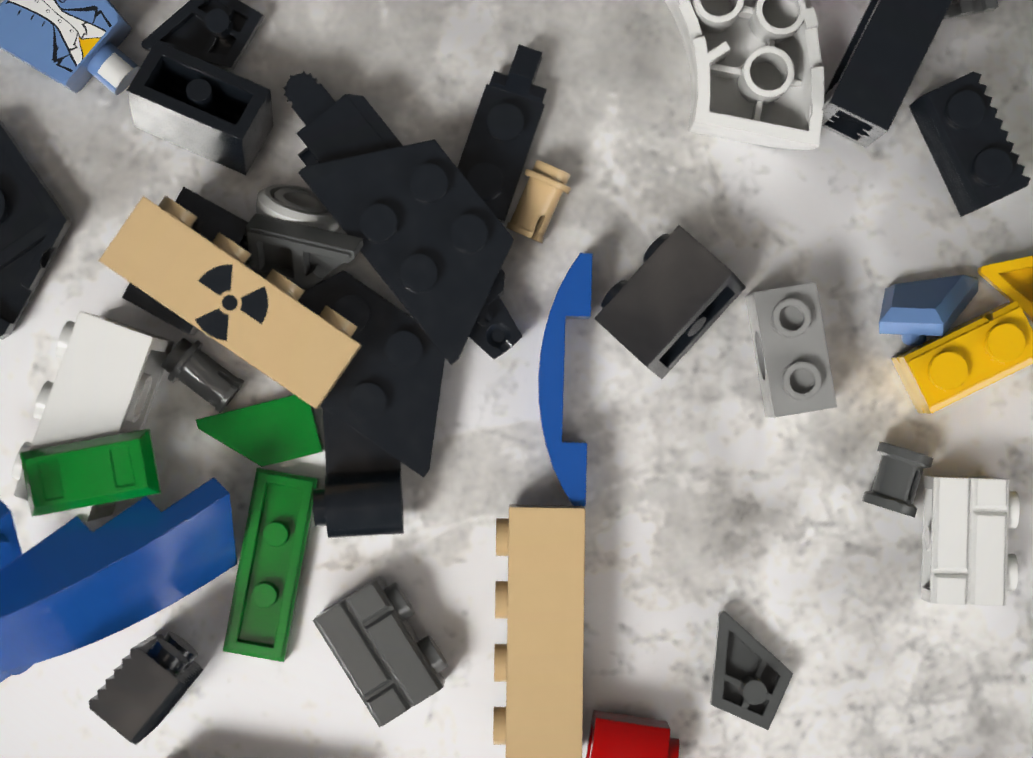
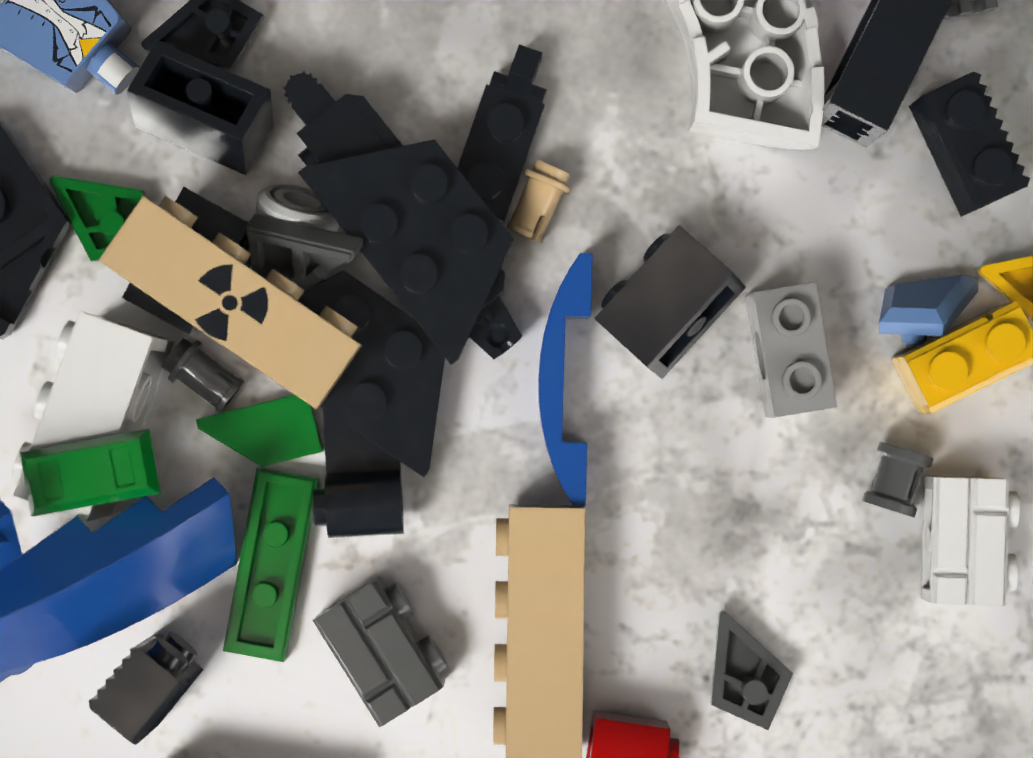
(95, 210): none -> green piece

